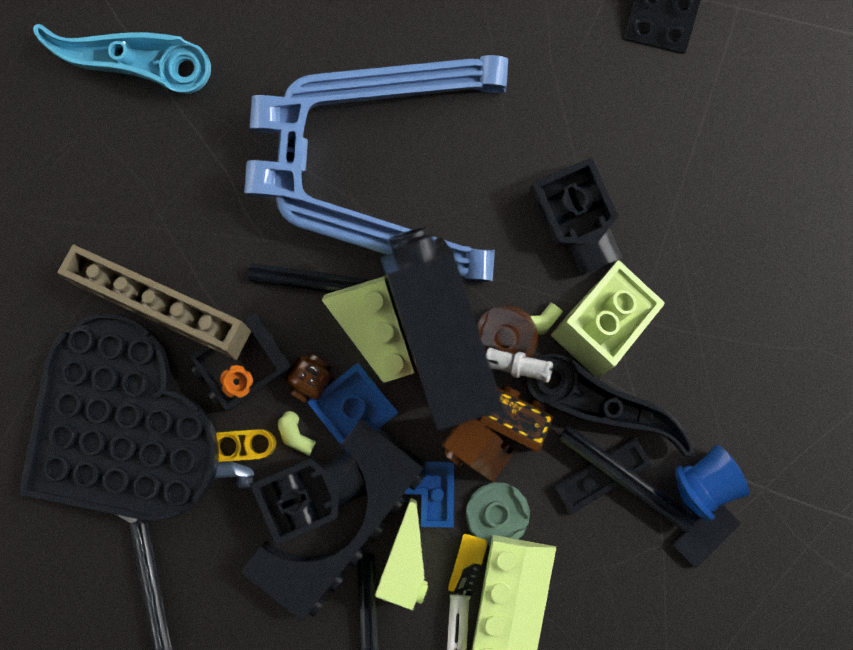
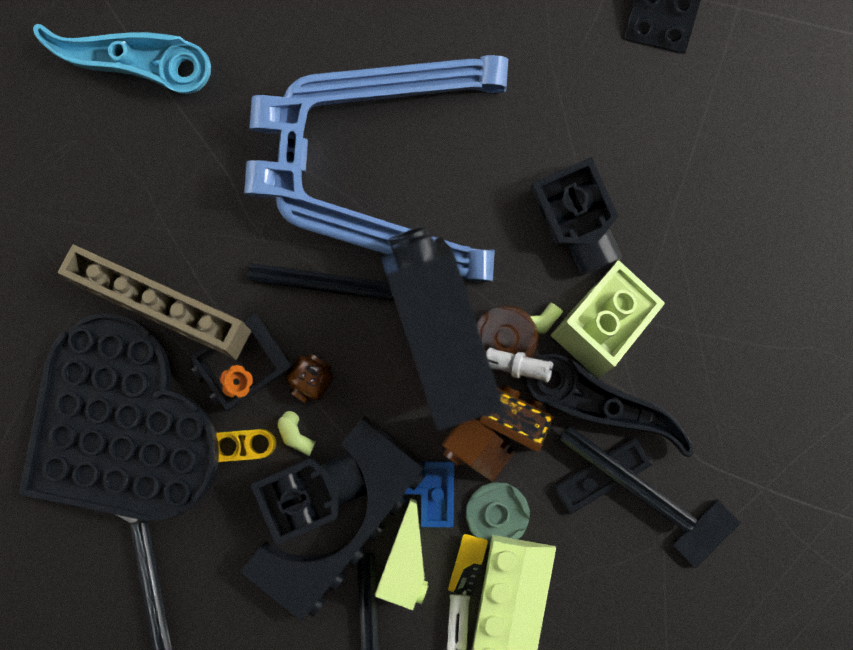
(231, 469): sand blue arm -> none
(349, 401): blue plate -> none
(374, 326): yellowish green wedge -> none
(710, 483): blue hat -> none

